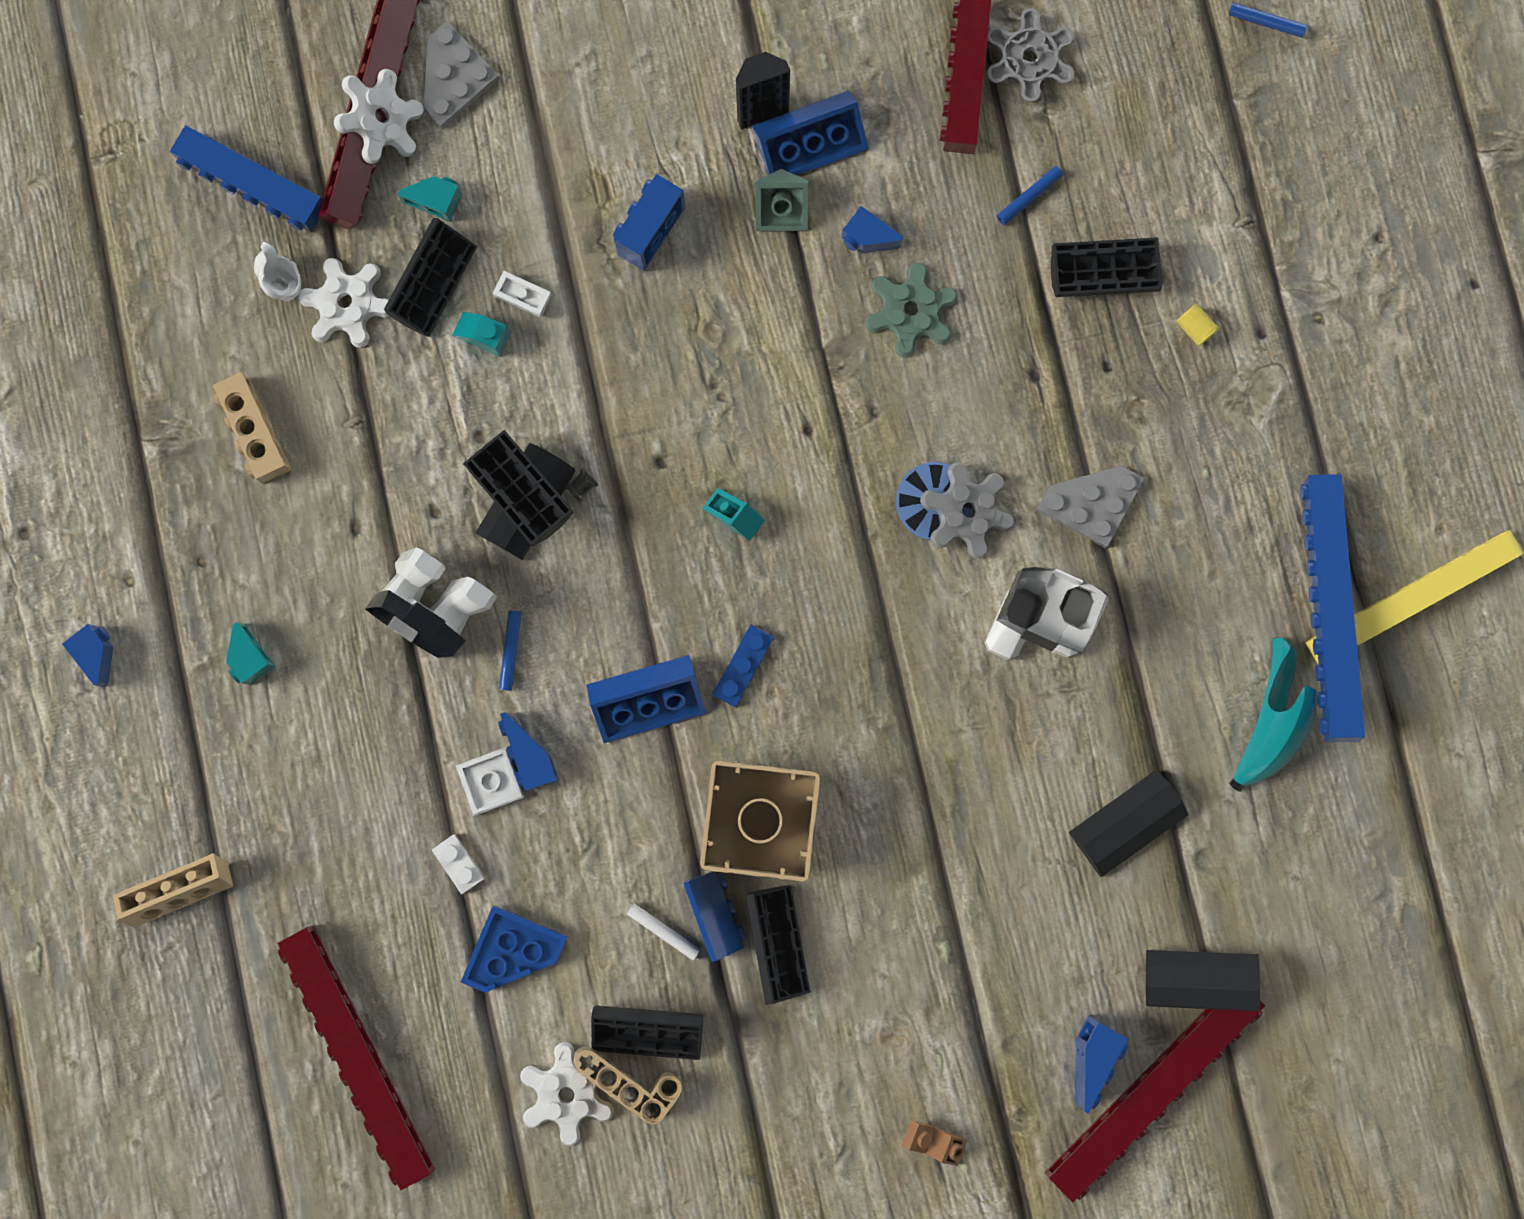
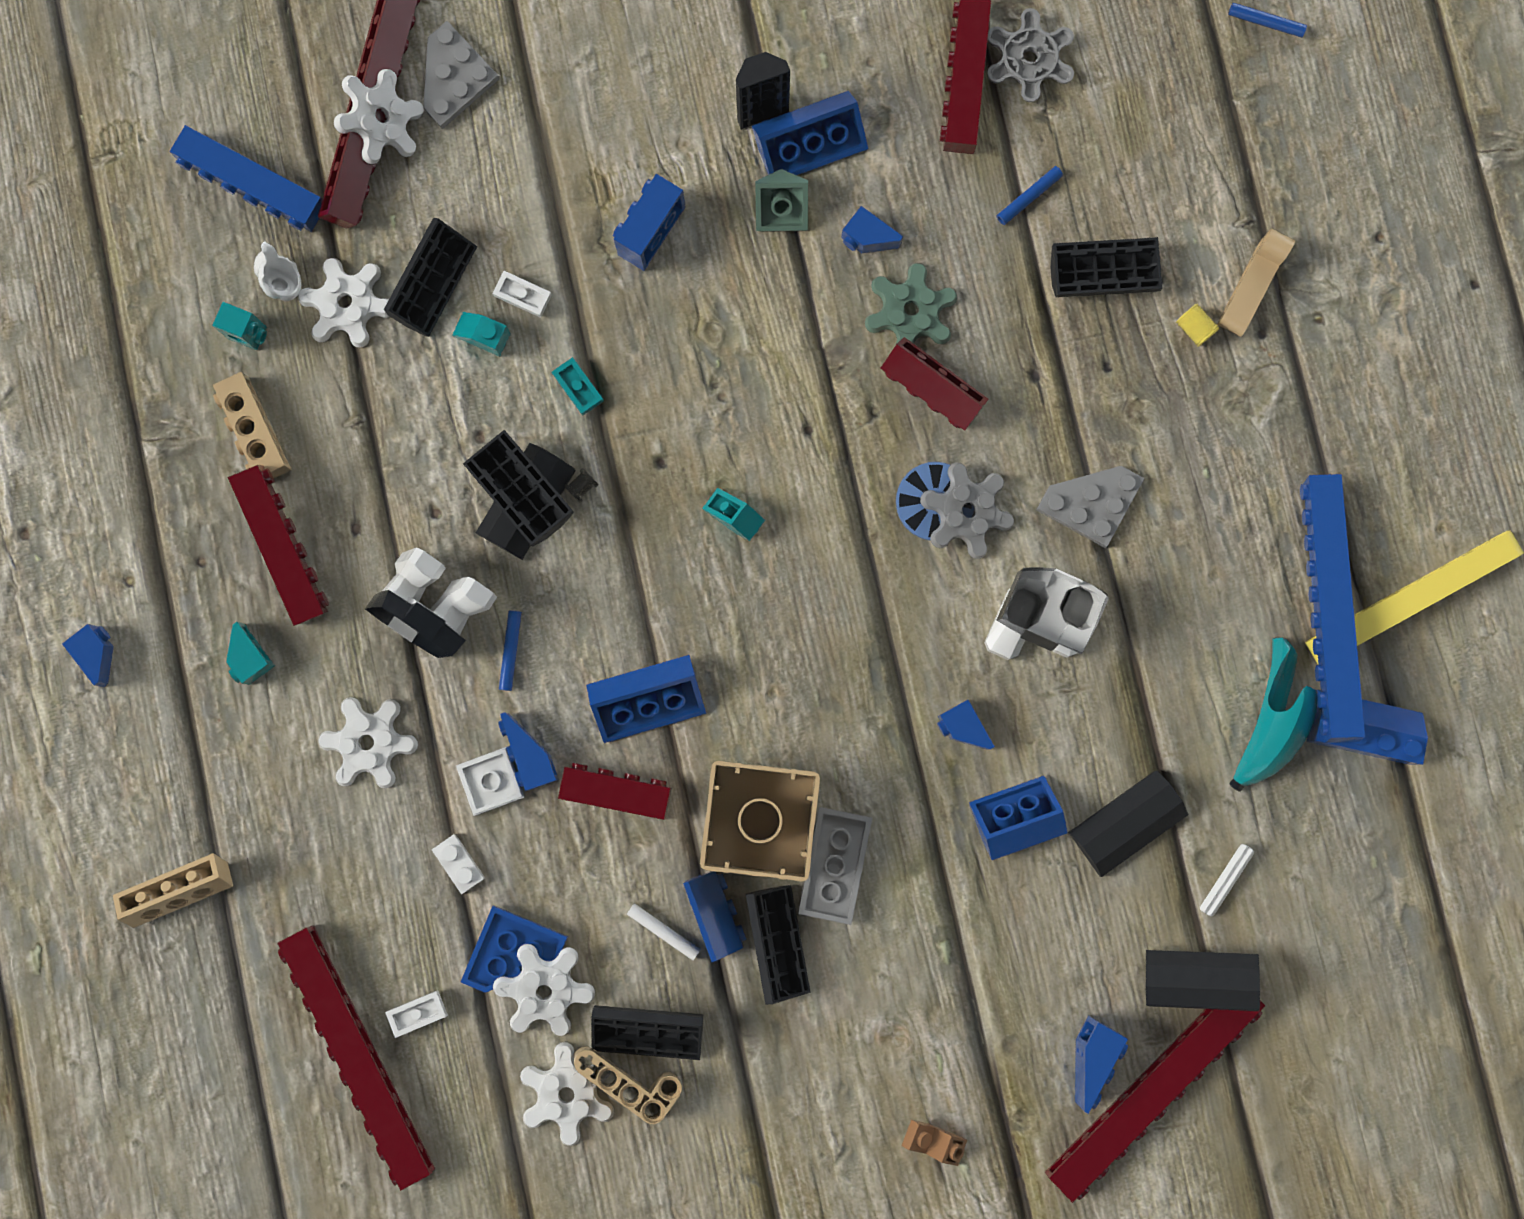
(240, 326): none -> teal brick
(278, 544): none -> dark red brick
(386, 742): none -> white plate
(416, 1013): none -> white plate
(433, 196): teal slope -> none
(549, 973): none -> white plate
(577, 386): none -> teal plate
(614, 792): none -> dark red brick
(743, 666): blue plate -> none
(835, 865): none -> light grey plate
(934, 384): none -> dark red brick
(964, 726): none -> blue slope
(1018, 817): none -> blue slope
(1227, 880): none -> white axle
(1255, 281): none -> tan beam
(1389, 734): none -> blue slope

